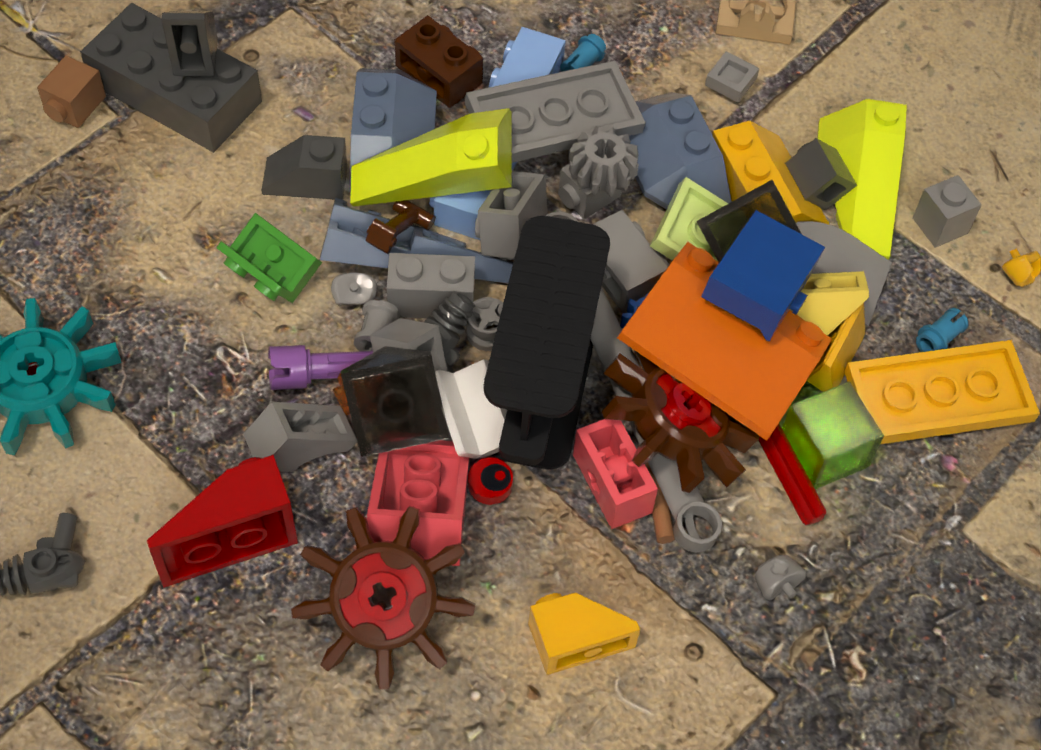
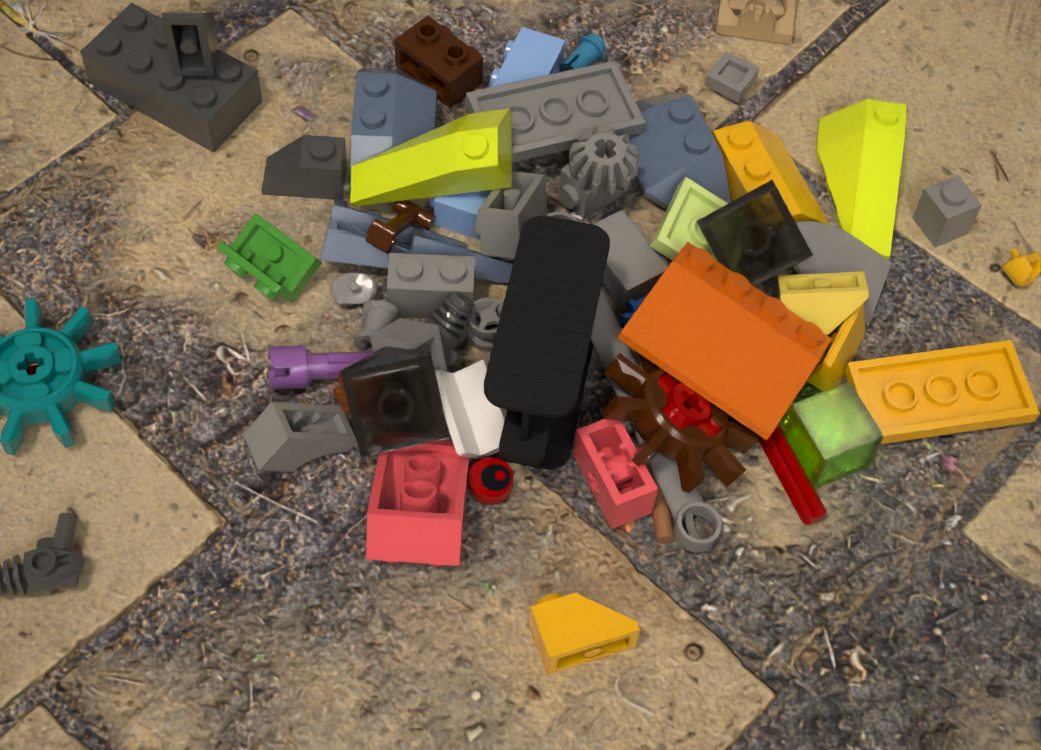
(71, 92): medium nougat brick -> none
(226, 524): red slope -> none
(374, 623): reddish brown gear -> none
(764, 273): blue container -> none
(779, 576): light grey piece -> none
(820, 173): dark grey brick -> none
(941, 331): dark azure pin -> none

